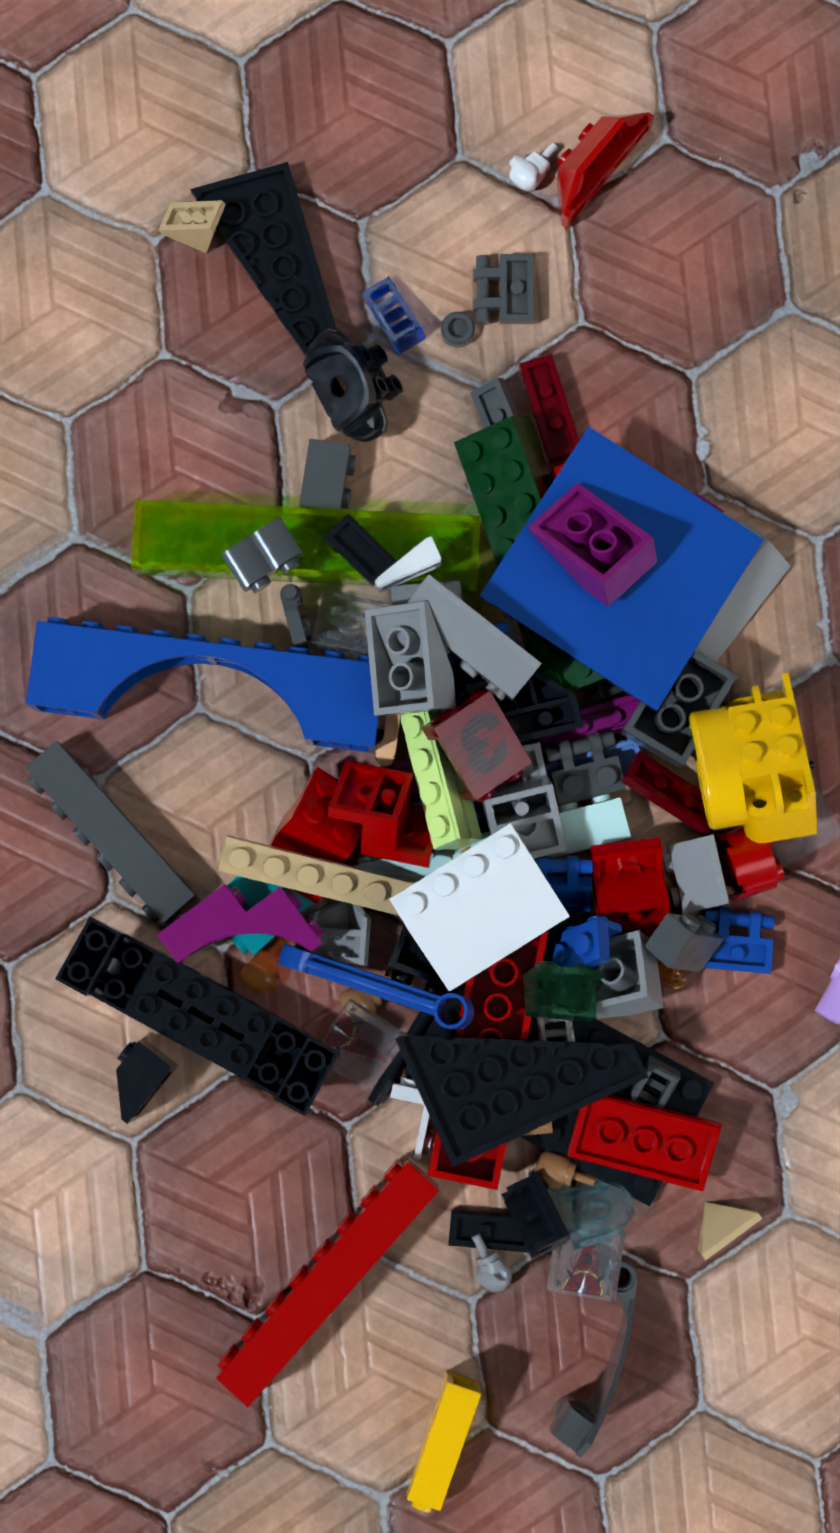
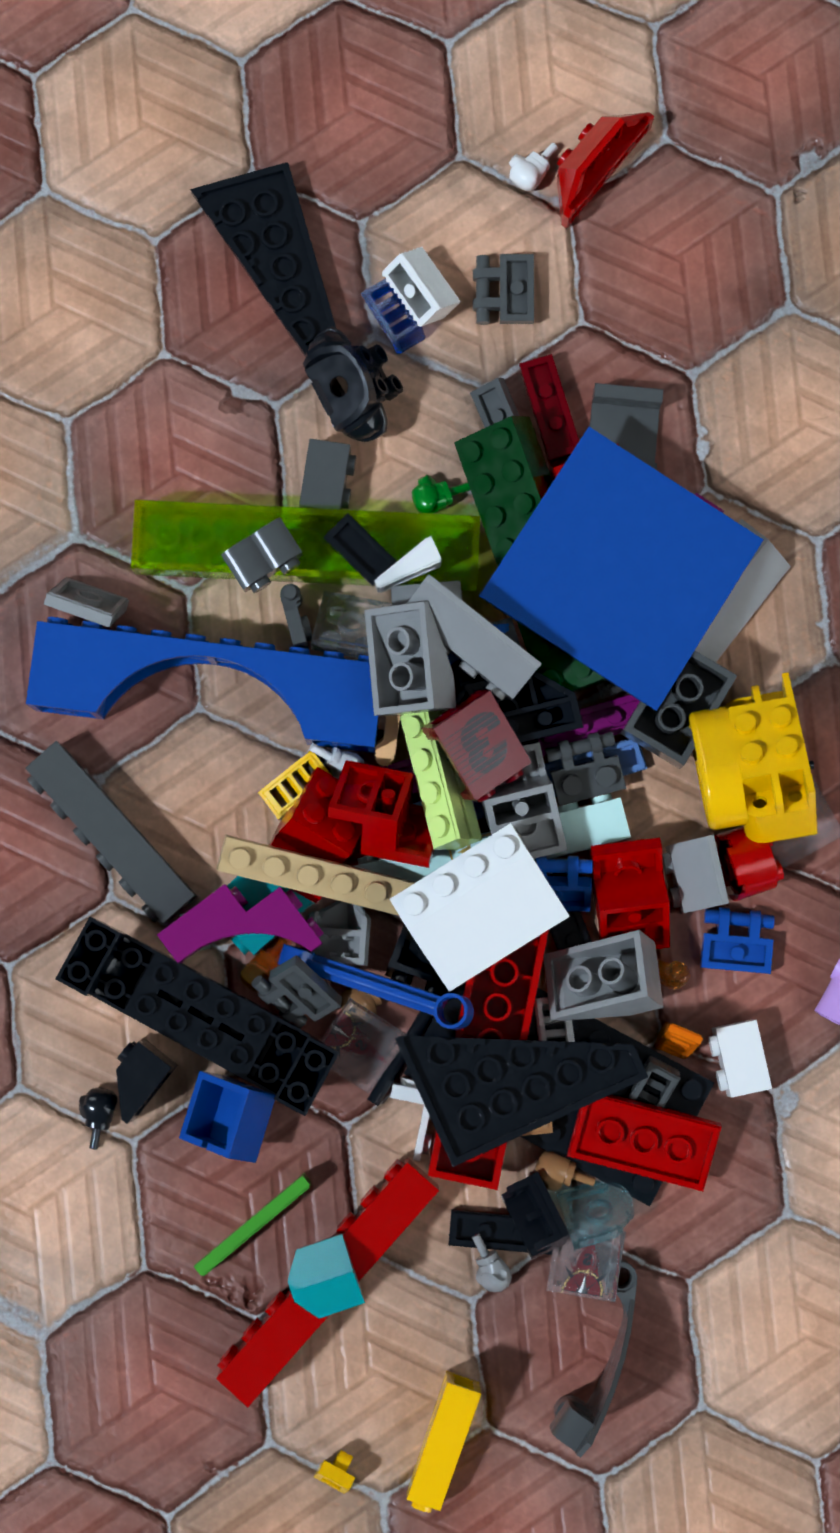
(87, 602): none -> light grey tile
(98, 1110): none -> black piece
(192, 222): tan slope -> none
(227, 1117): none -> blue piece
(252, 1225): none -> bright green tile
(303, 987): none -> dark grey plate
(309, 758): none -> yellow slope
(324, 1278): none -> teal slope
(335, 758): none -> white piece
(335, 1473): none -> yellow tile
(420, 286): none -> white brick
(433, 496): none -> green piece
(457, 329): dark grey tile -> none
(561, 991): clear green bracket -> none
(584, 943): blue bracket -> none
(595, 543): magenta slope -> none
(628, 418): none -> dark grey panel
(667, 791): dark red plate -> none
(677, 1040): none -> orange slope
(684, 941): dark grey brick -> none
(722, 1225): tan slope -> none
(740, 1058): none -> white brick

